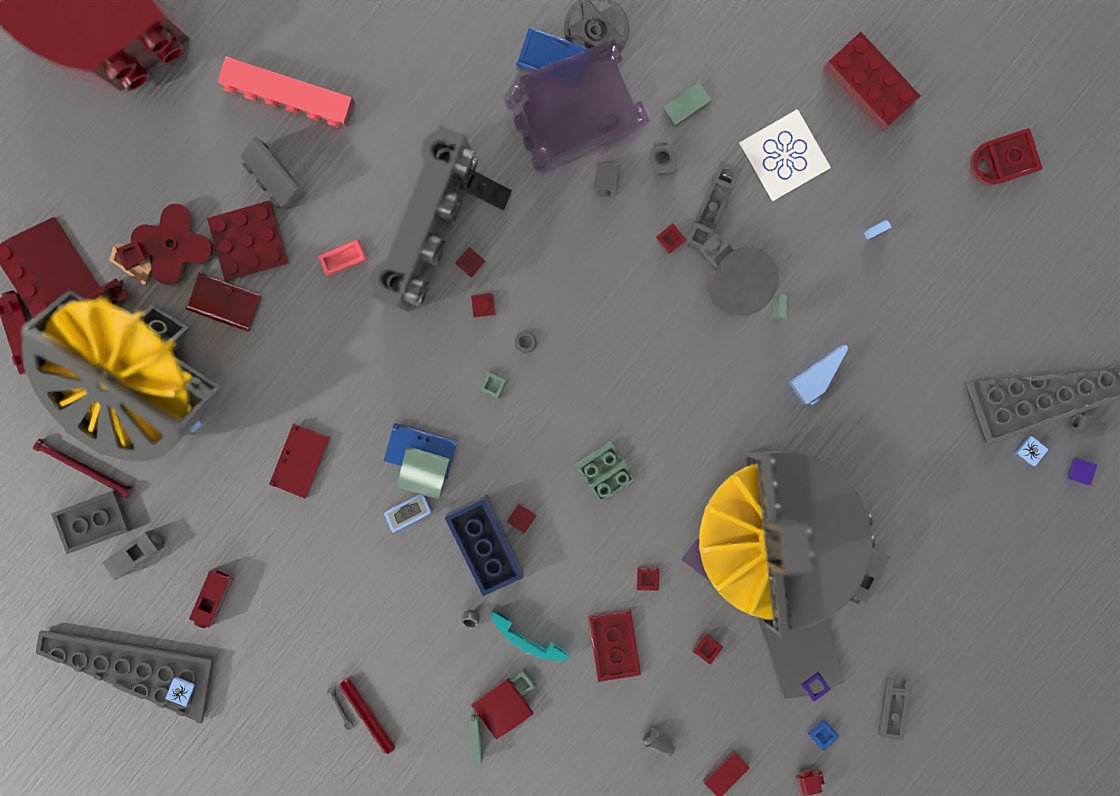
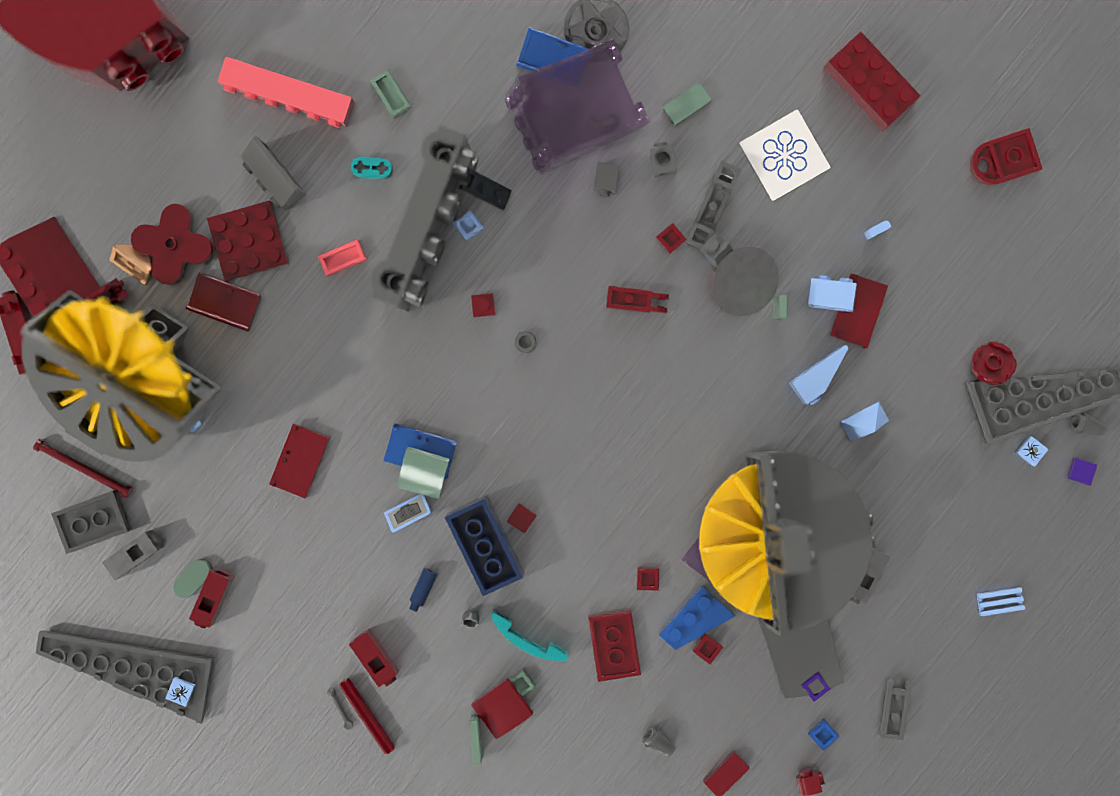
(131, 255): dark red plate -> none
(191, 578): none -> sand green tile
(371, 162): none -> teal beam
(374, 658): none -> dark red brick
(390, 94): none -> sand green tile
(422, 588): none -> dark blue cylinder
(468, 225): none -> light blue tile
(470, 262): dark red tile -> none
(493, 384): sand green tile -> none
(605, 472): sand green slope -> none
(634, 299): none -> dark red hinge
(696, 618): none -> blue wing
(832, 294): none -> light blue brick
(859, 325): none -> dark red door
(864, 422): none -> light blue slope
(993, 363): none -> dark red tile
(1019, 598): none -> light blue tile

